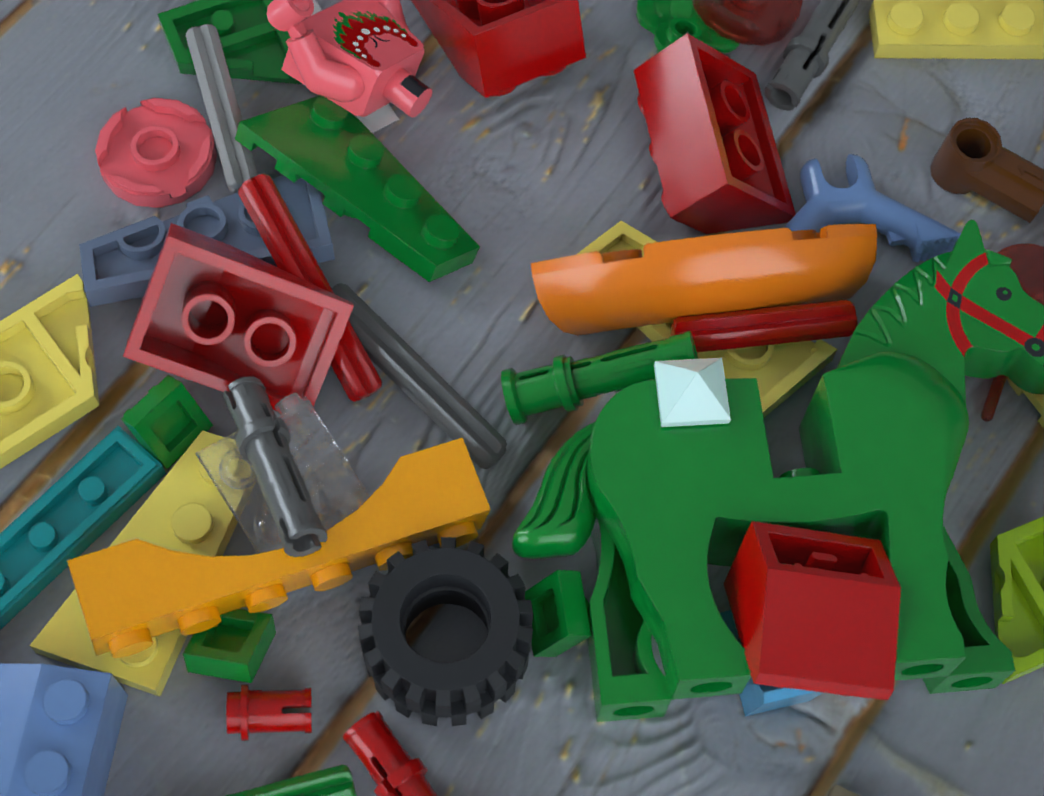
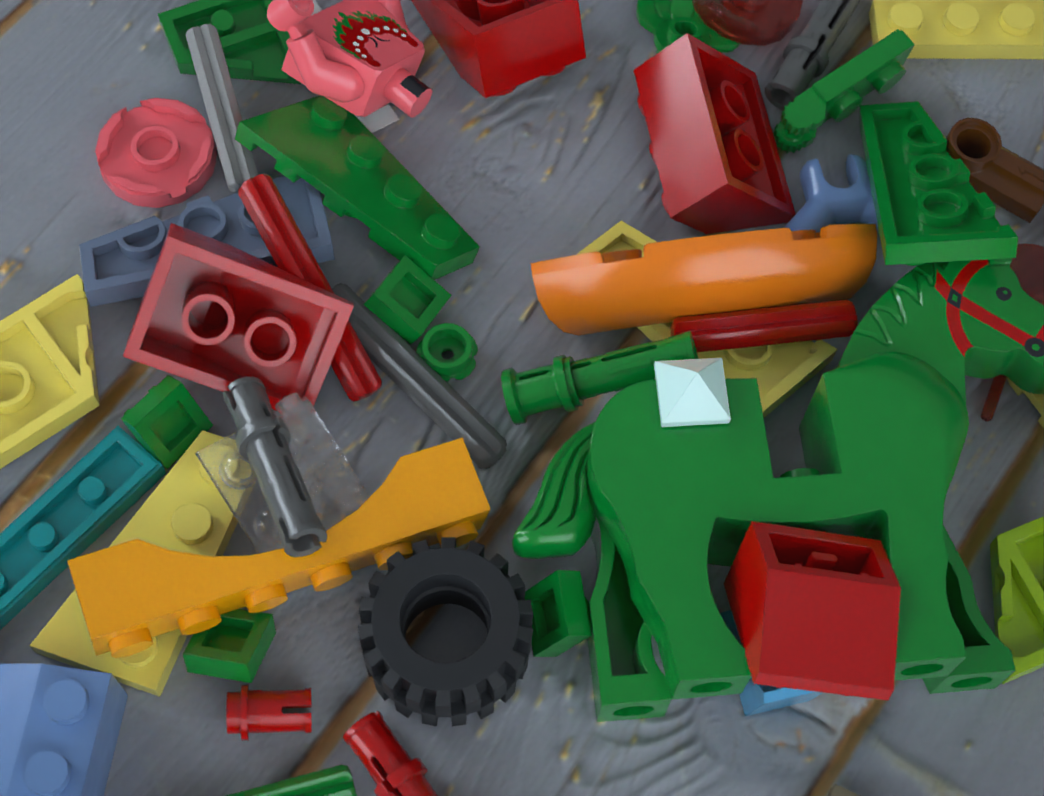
(407, 300): none -> green plate
(453, 339): none -> green plate
(842, 91): none -> green hinge
(923, 194): none -> green wing

